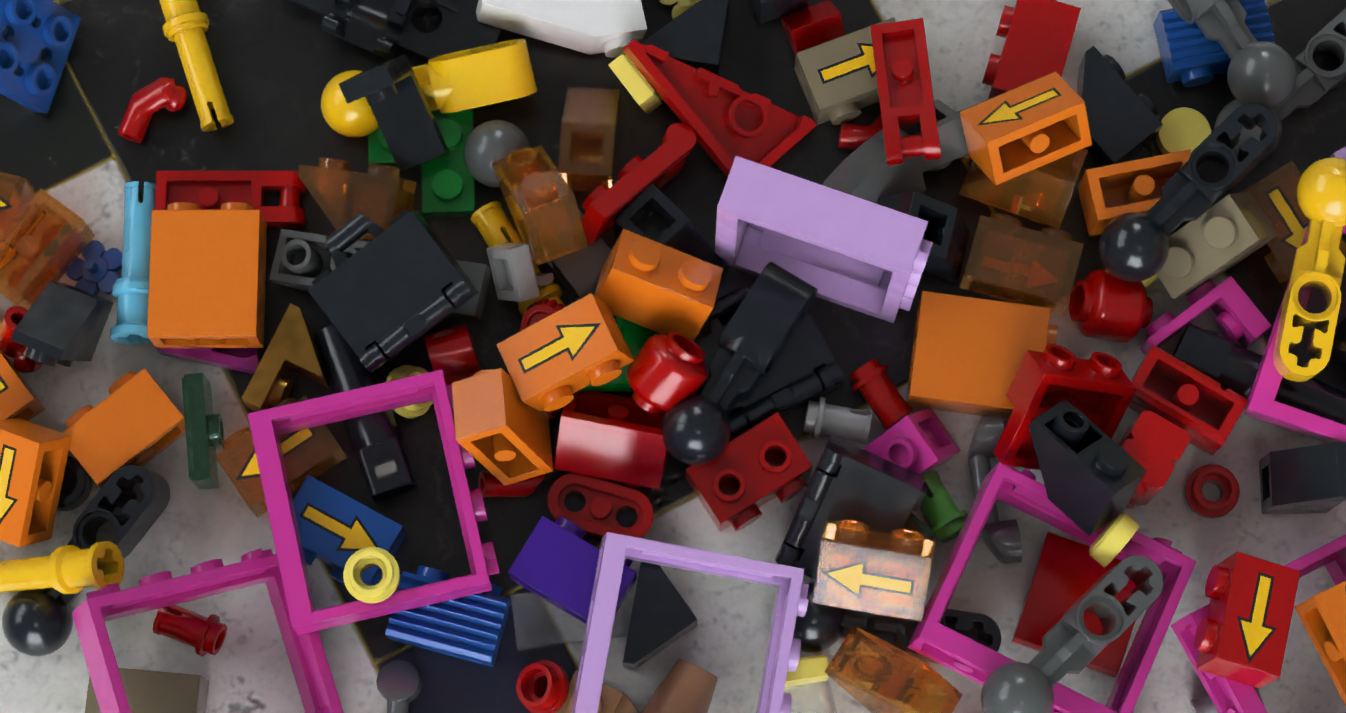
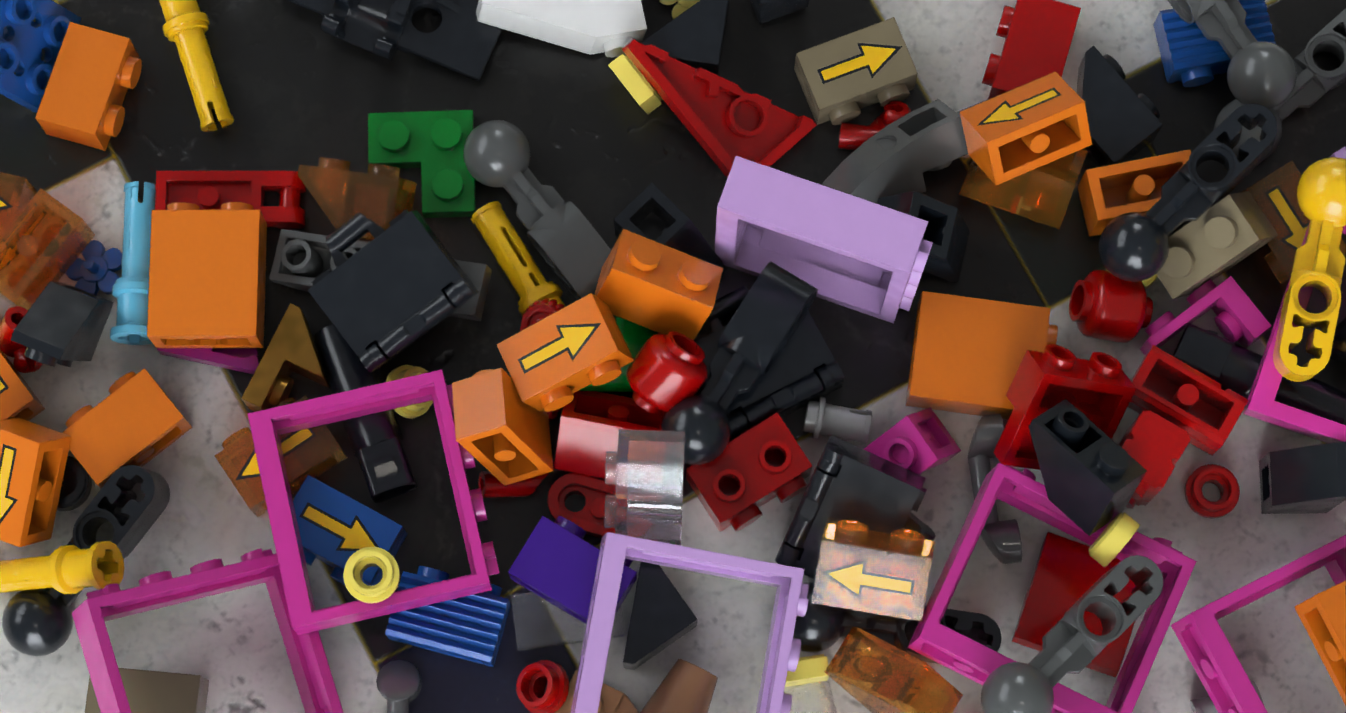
(89, 86): none -> orange brick
(147, 101): red arm -> none
(191, 629): red pin -> none
(202, 429): clear green plate -> none
(399, 110): black bracket -> none
(448, 82): yellow beam -> none
(453, 352): red leg -> none
(515, 273): light grey tile -> none
(540, 204): clear orange slope -> none
(589, 137): clear orange slope -> none
(648, 485): none -> clear brick
(658, 168): red plate -> none
(813, 26): red slope -> none
(880, 393): red pin -> none
(905, 89): red plate -> none
(941, 510): bright green pin -> none
(1021, 263): clear orange brick -> none
(1182, 130): light yellow tile -> none
(1246, 619): red brick -> none

